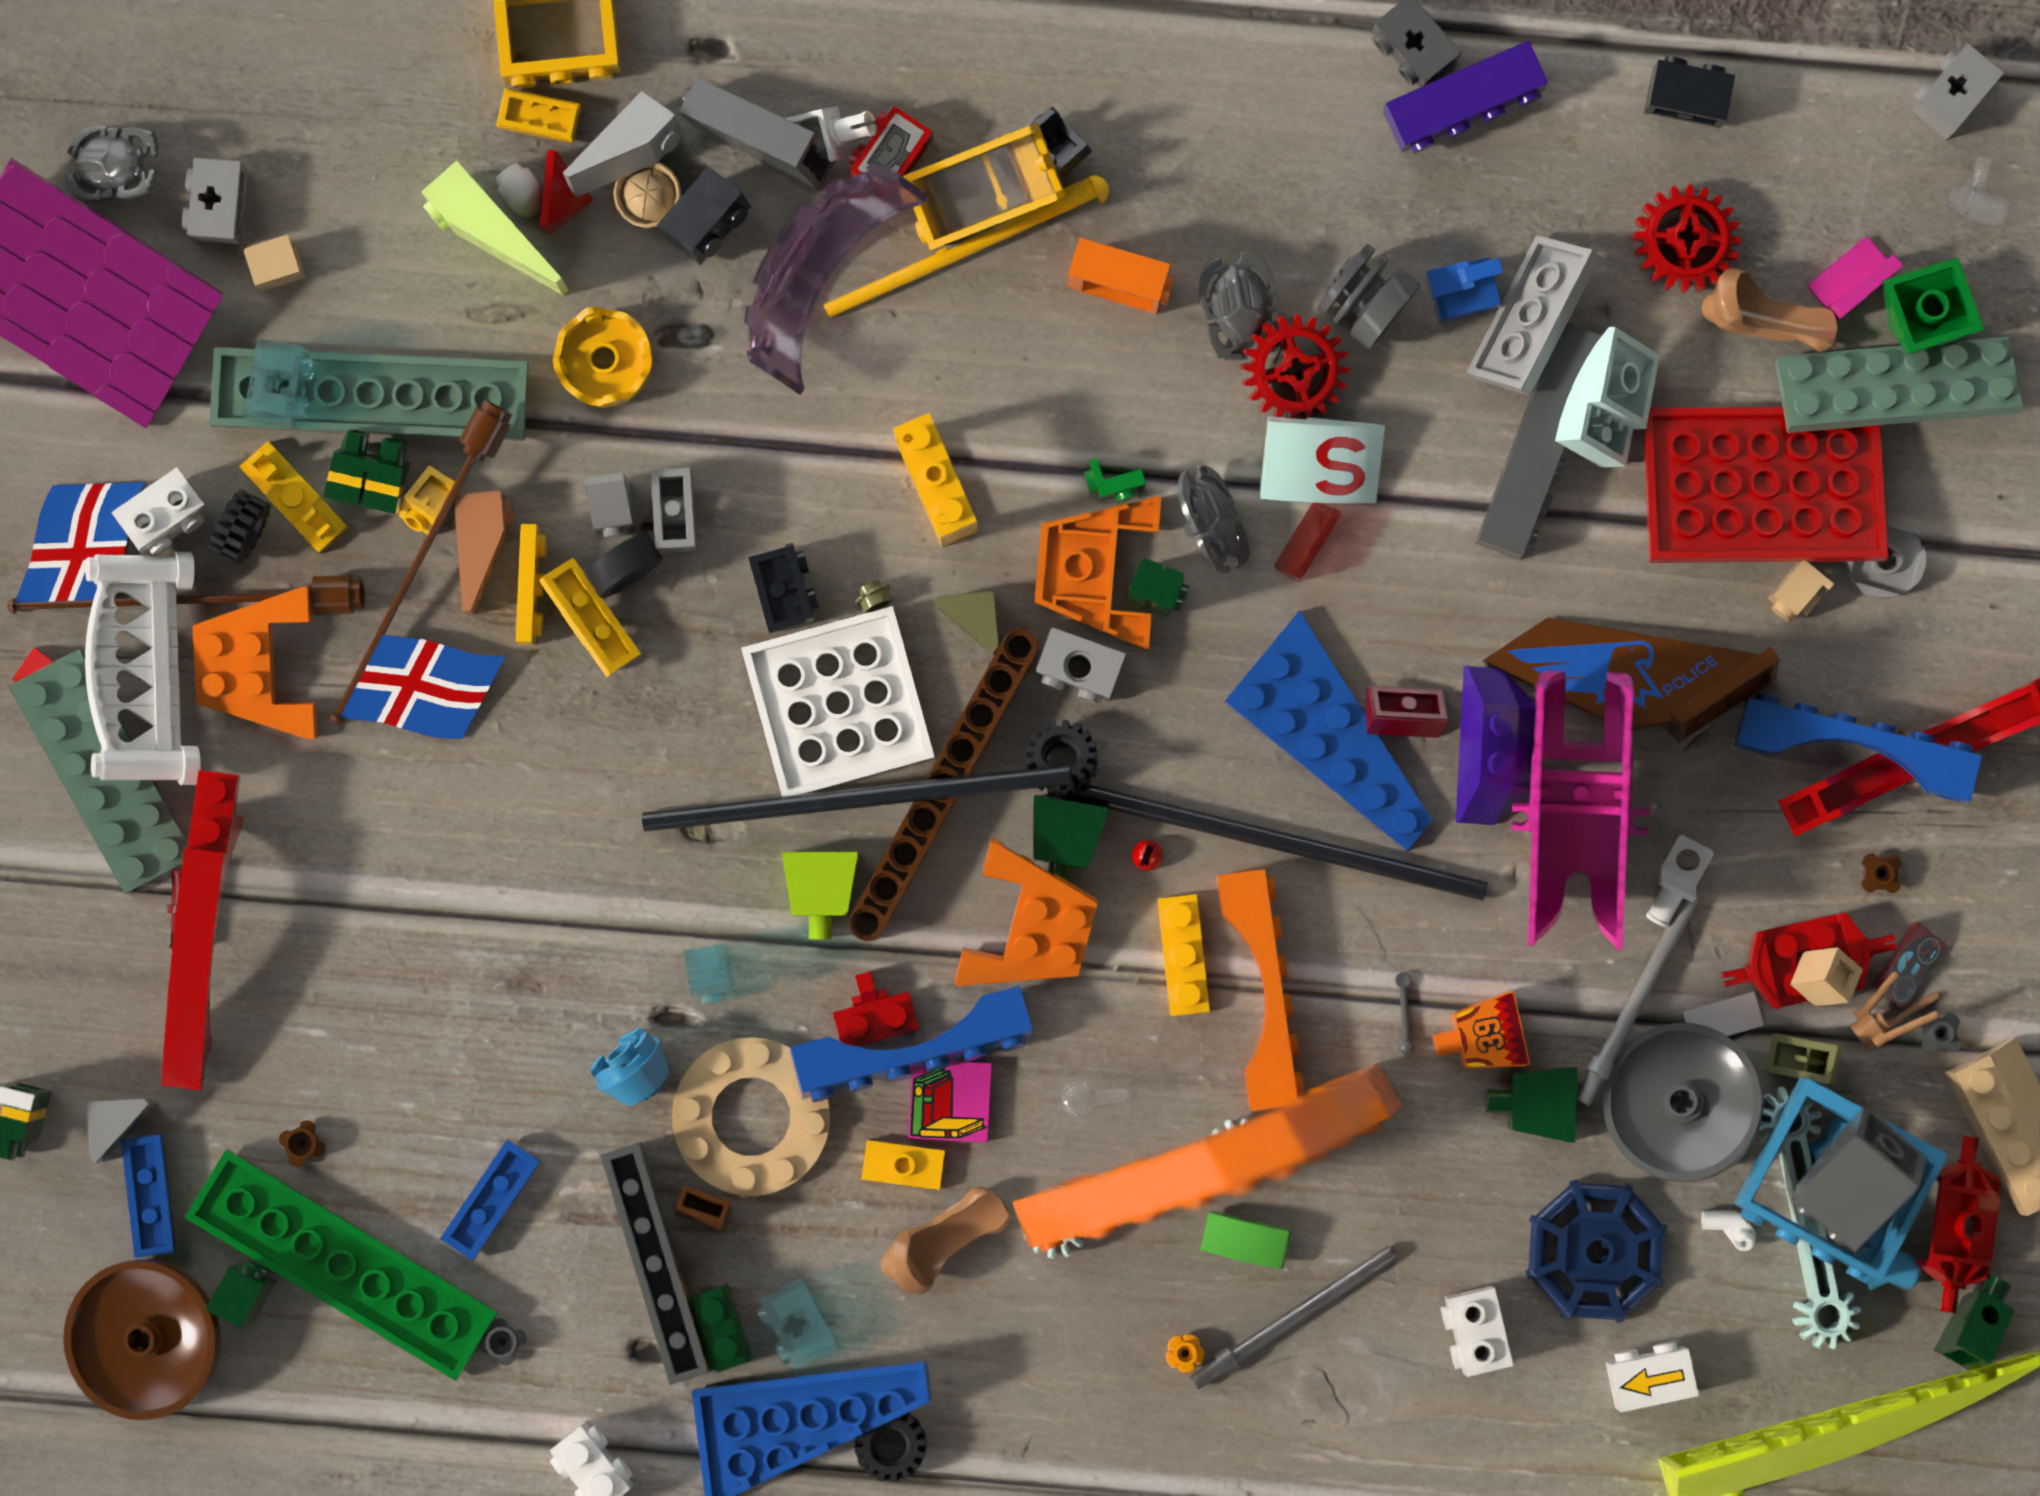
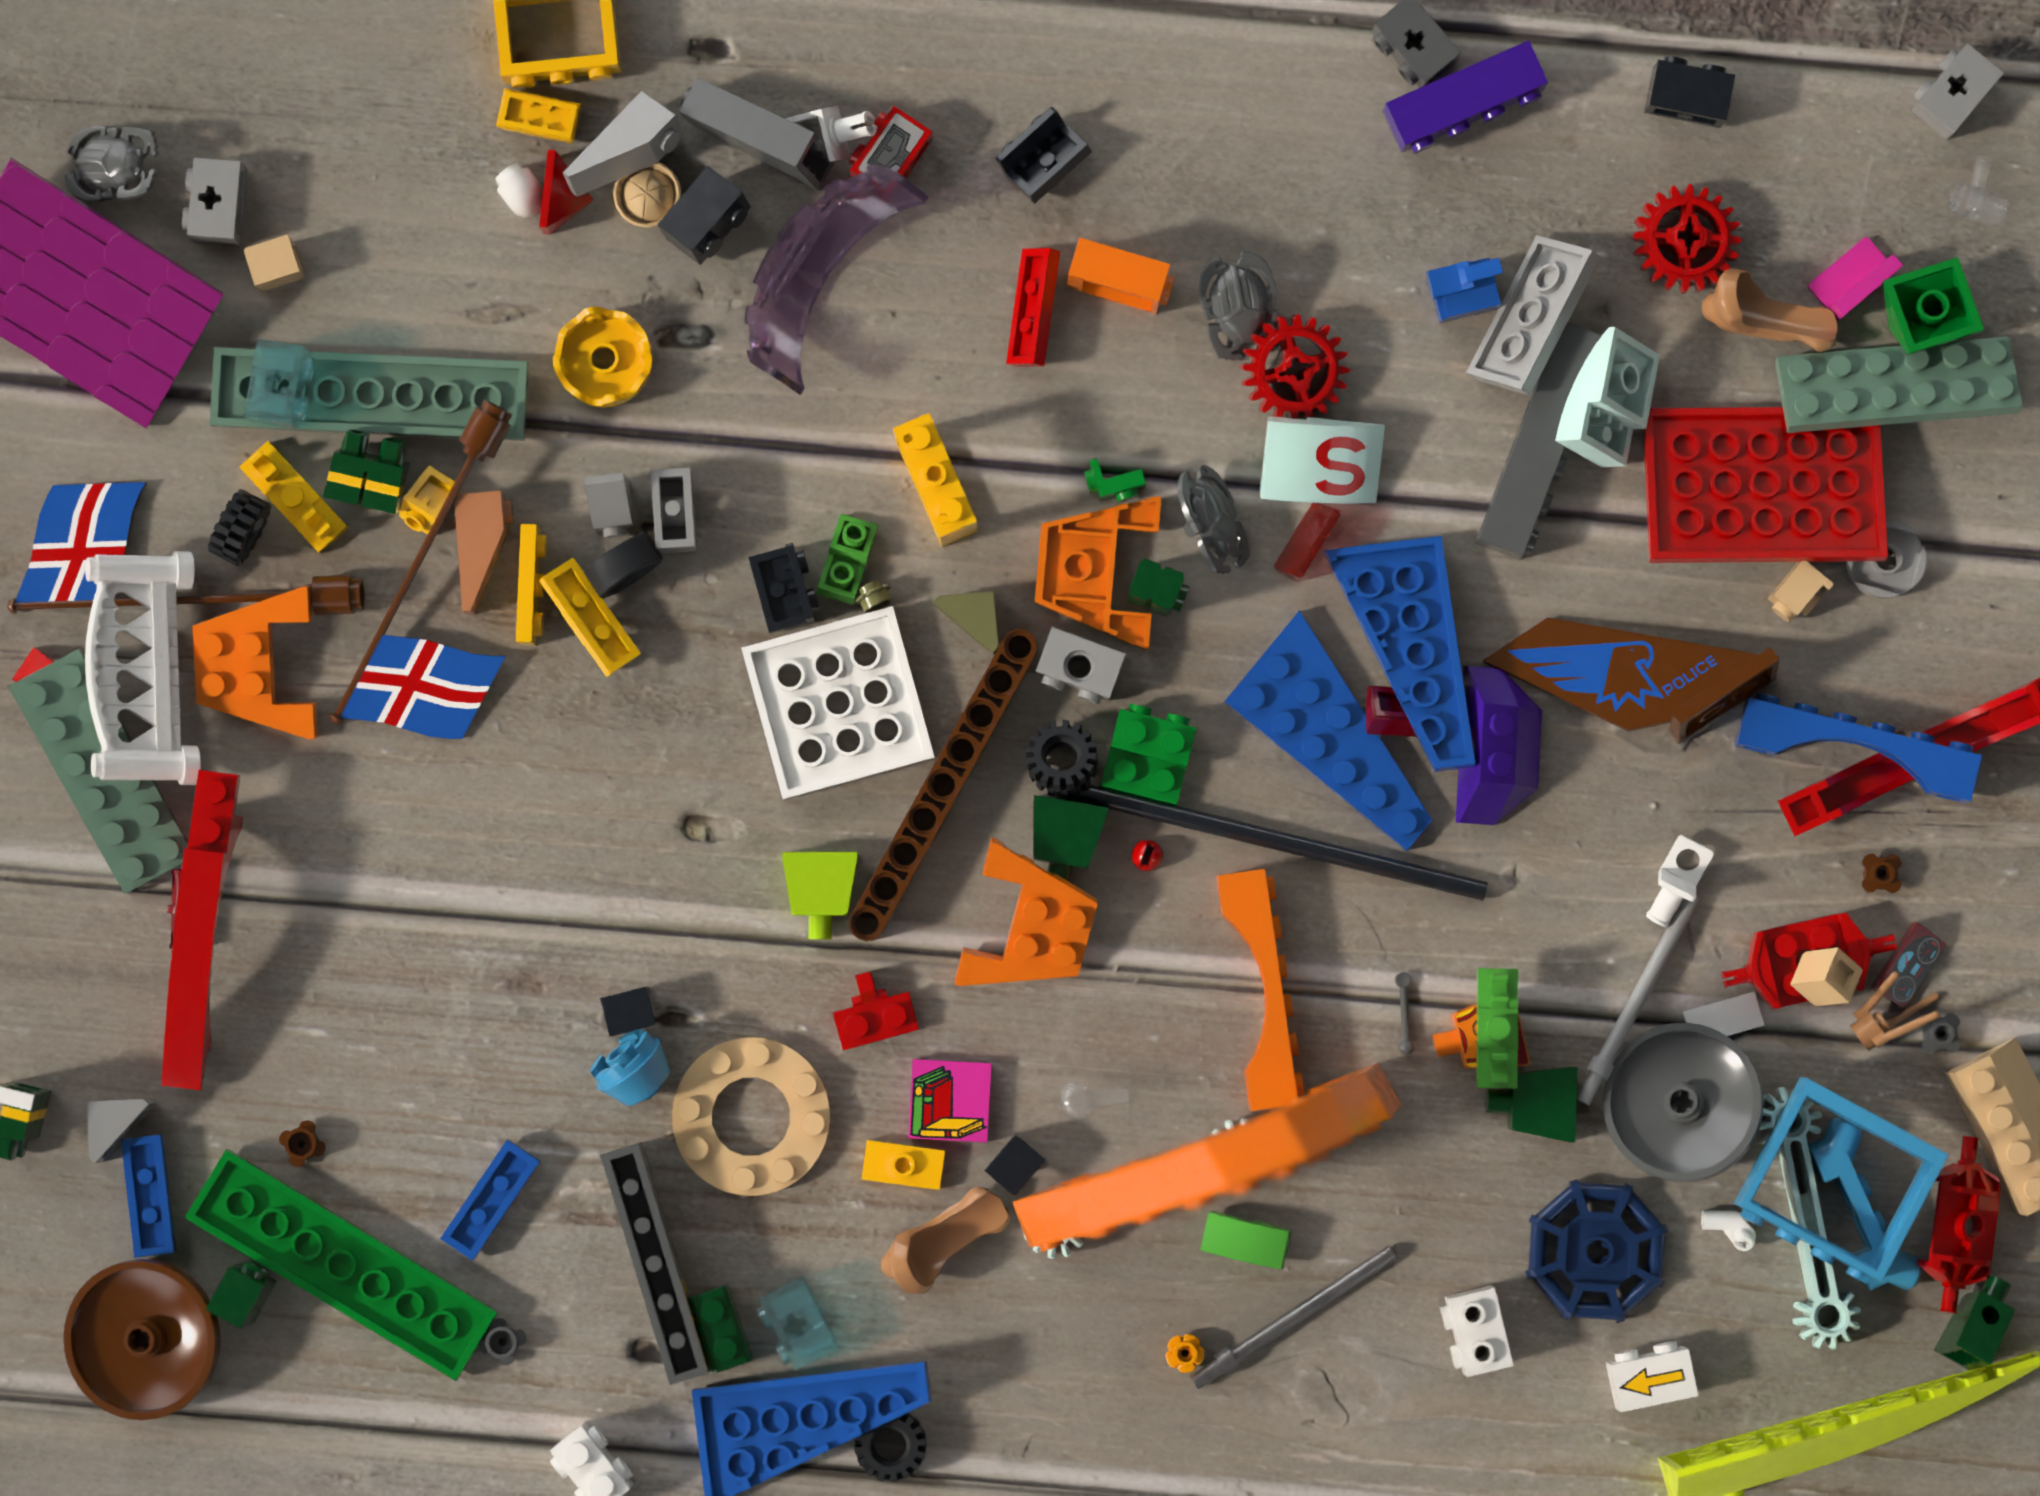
(161, 514): white brick -> none
(465, 208): yellowish green slope -> none
(628, 1011): none -> black panel
(700, 1217): reddish brown piece -> none
(709, 973): clear light blue brick -> none
(832, 1065): blue arch -> none
(847, 559): none -> bright green slope
(857, 798): black piece -> none
(985, 186): clear door -> none
(1014, 1164): none -> black panel
(1033, 307): none -> red plate
(1076, 195): yellow bar -> none
(1148, 754): none -> green plate
(1183, 955): yellow plate -> none
(1368, 296): dark grey wheel -> none
(1409, 621): none -> blue wing
(1497, 1028): none -> bright green plate
(1580, 816): dark pink animal -> none
(1803, 1058): olive slope -> none
(1860, 1179): dark grey slope -> none

